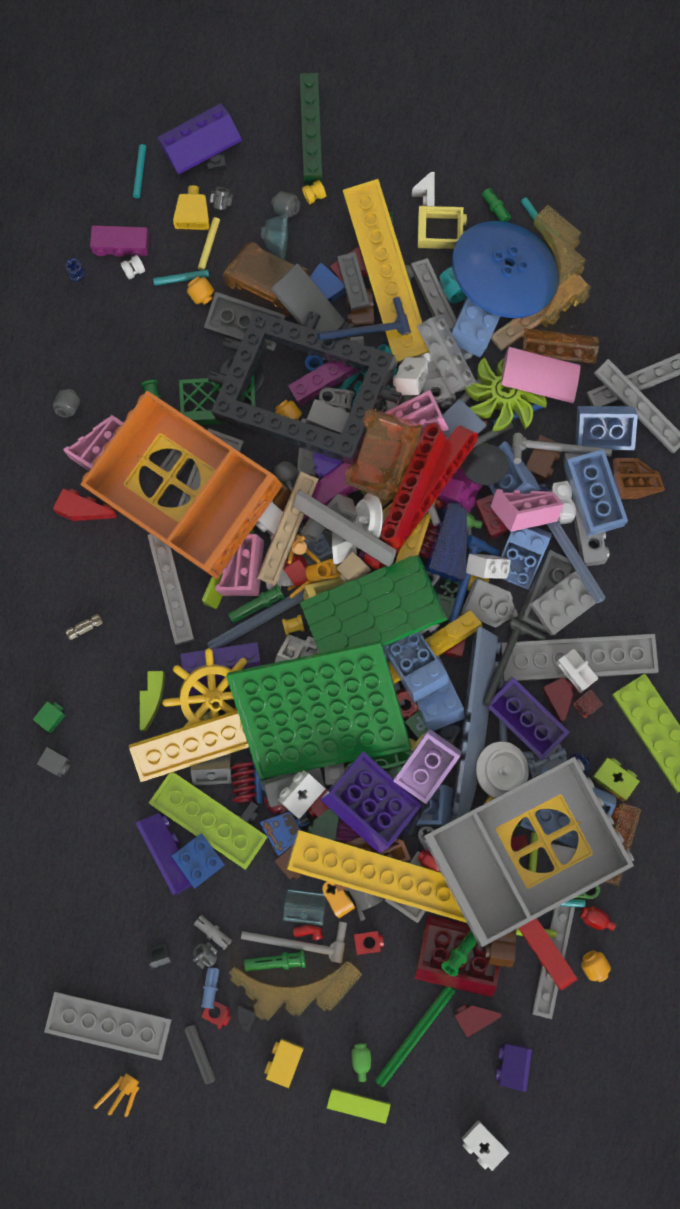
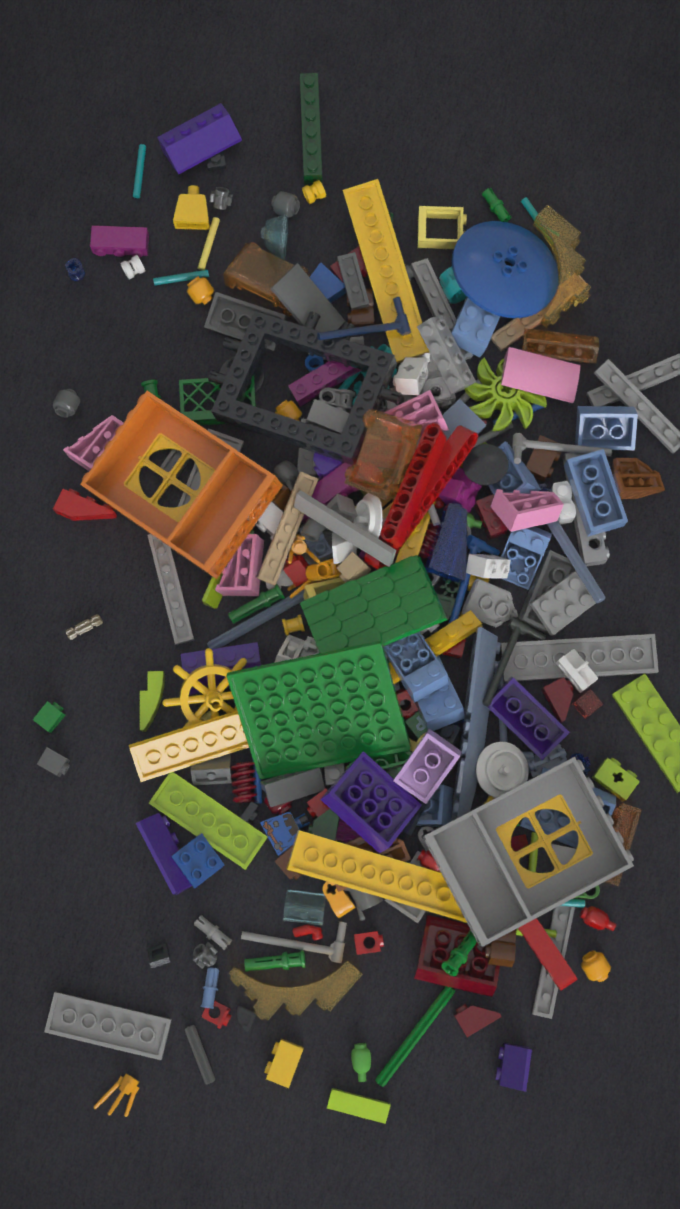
(310, 791): white brick -> none
(425, 189): white slope -> none
(496, 1151): white brick -> none

